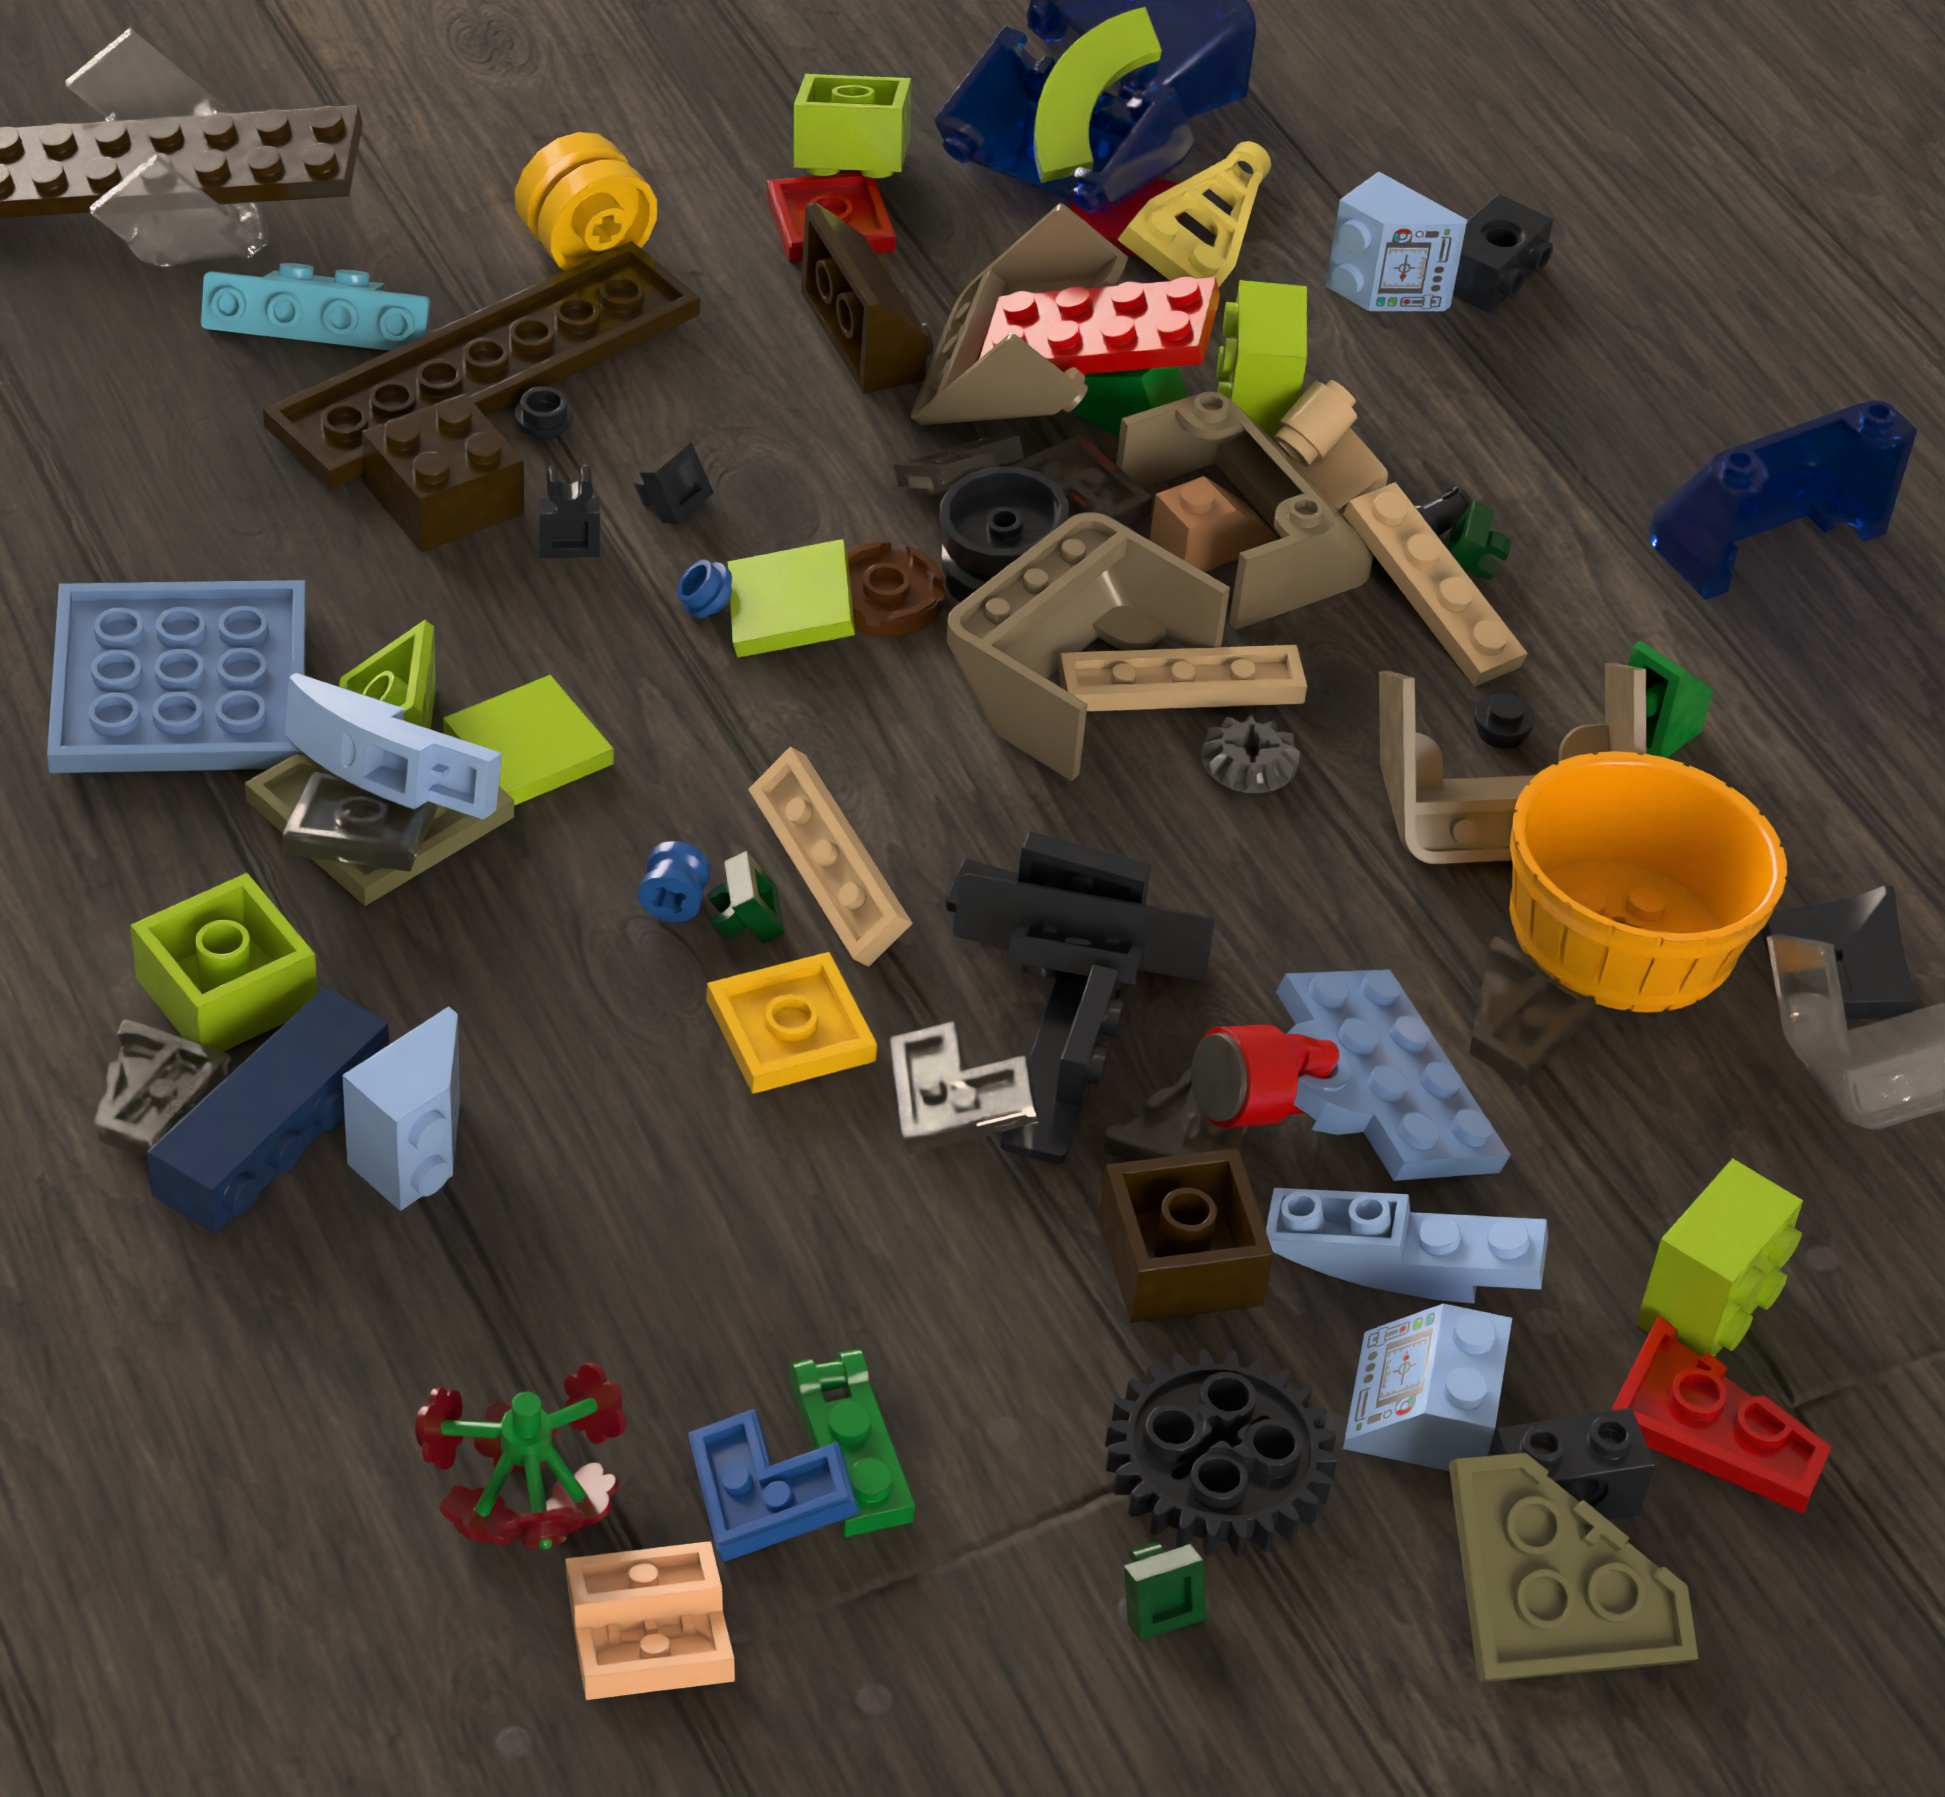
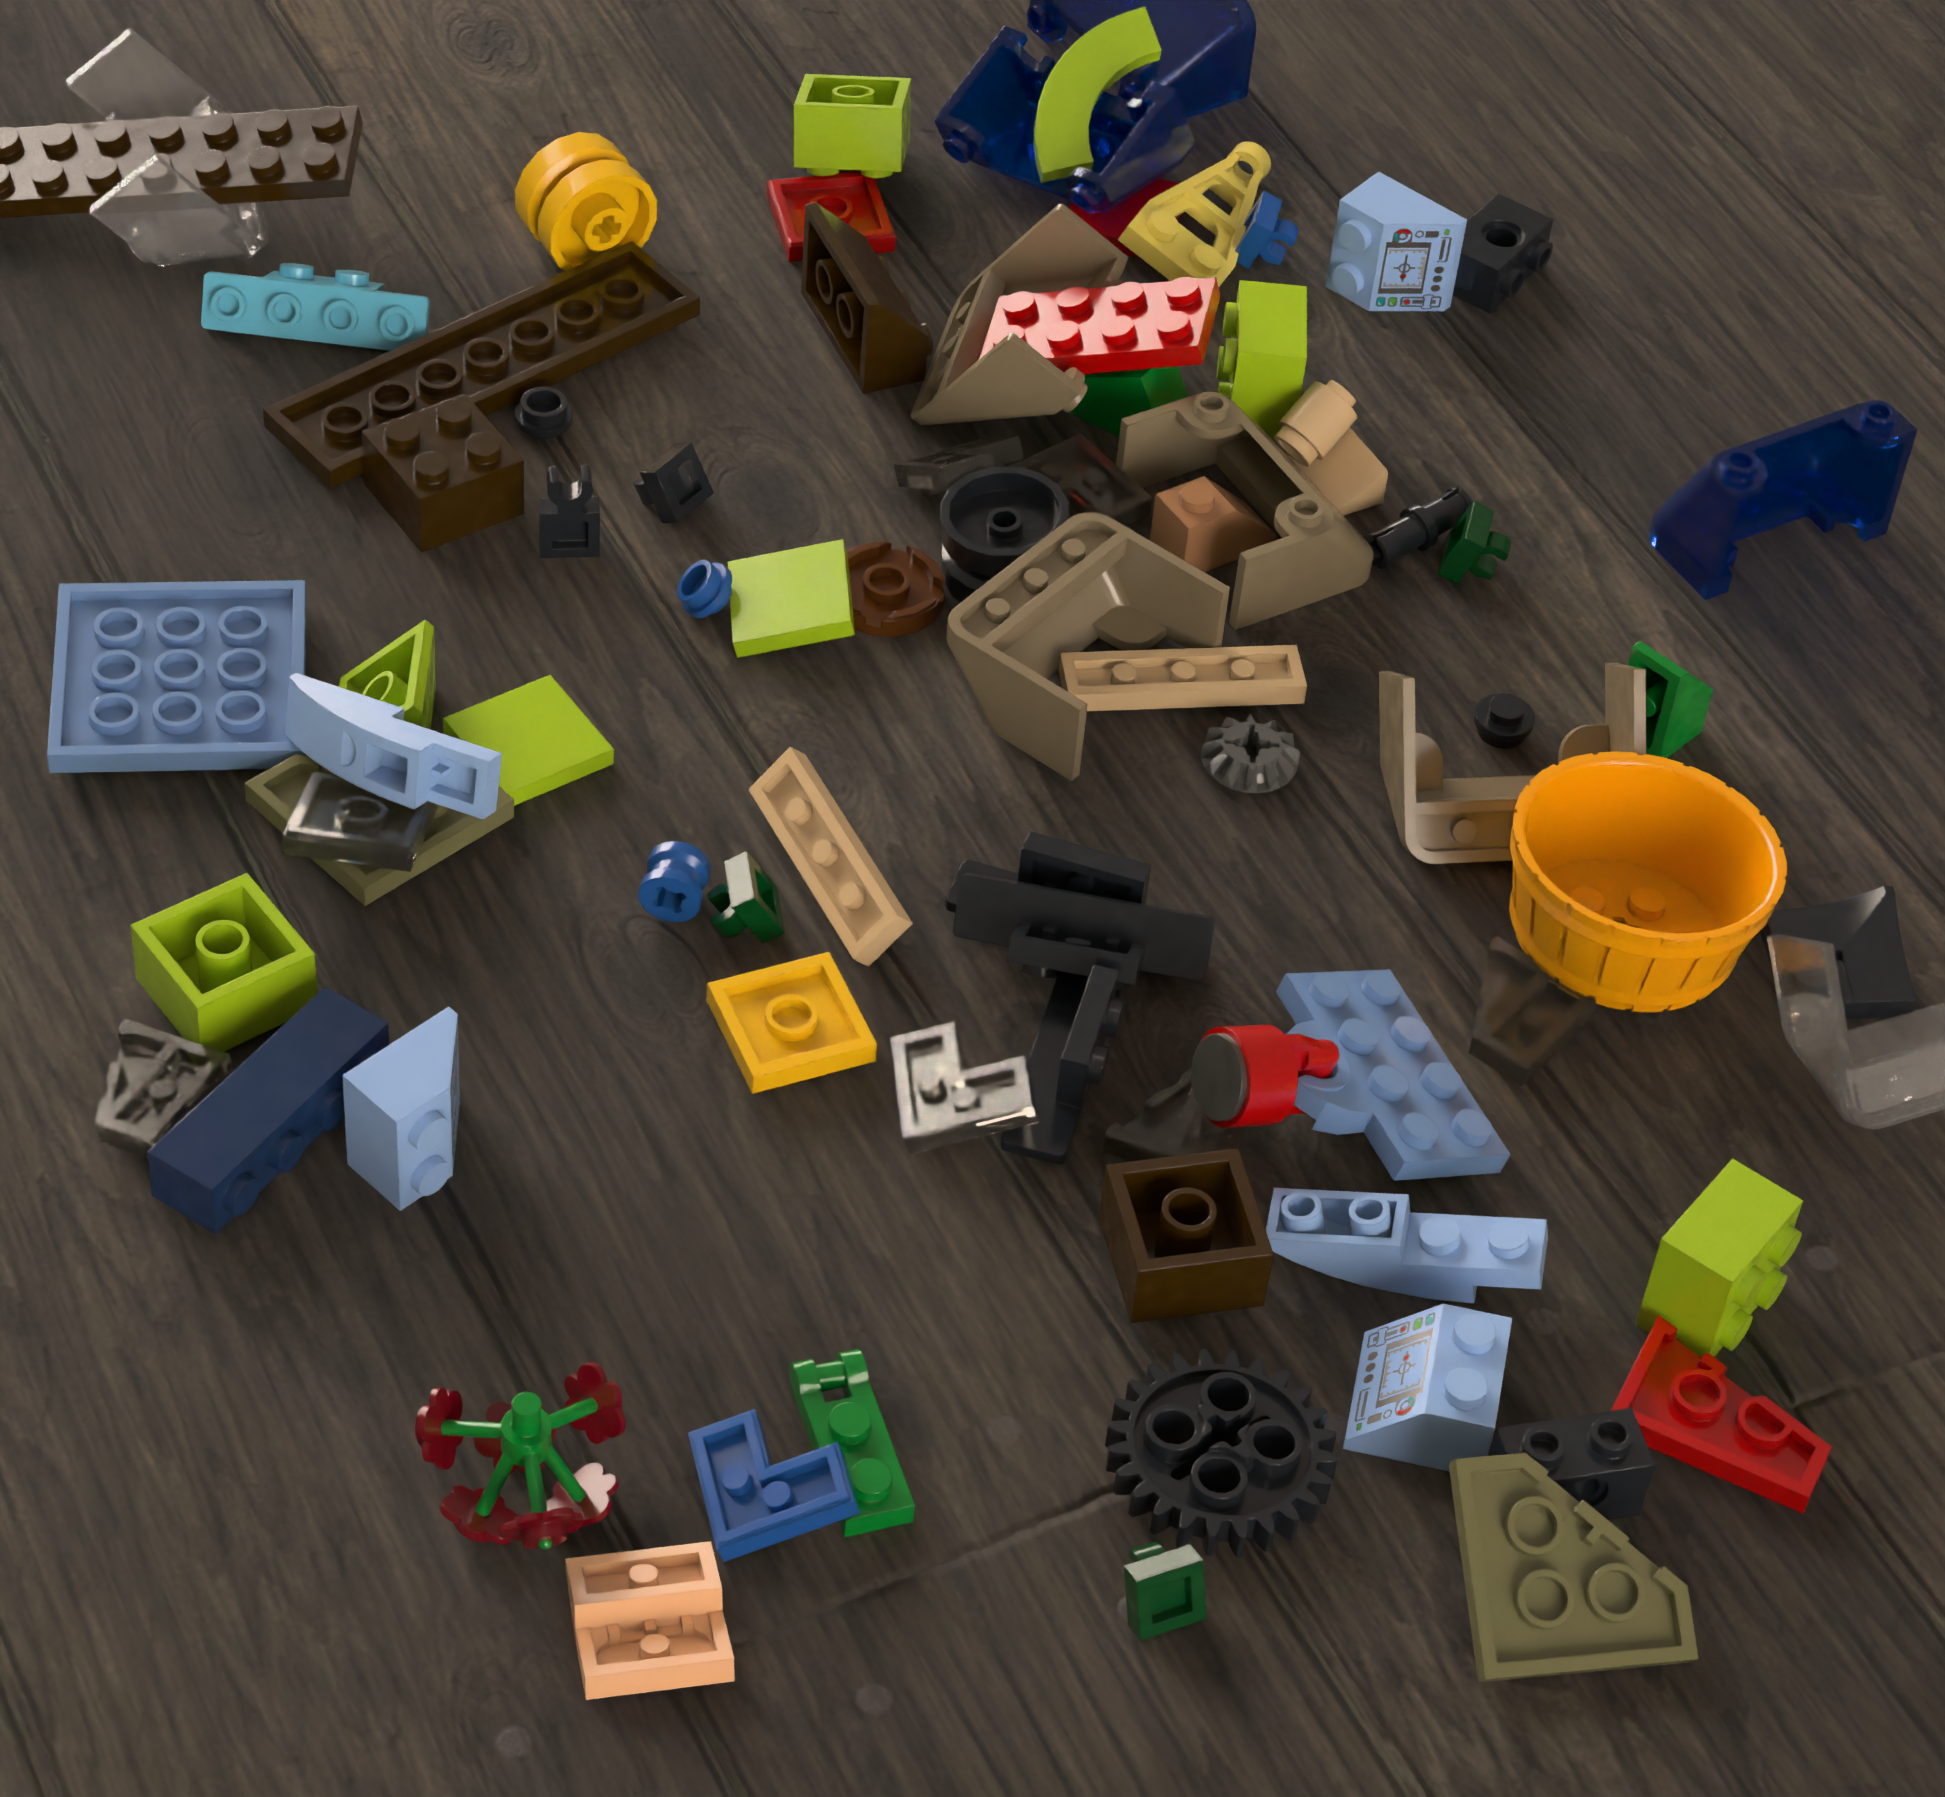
(1262, 229): none -> blue tile
(1435, 584): tan plate -> none

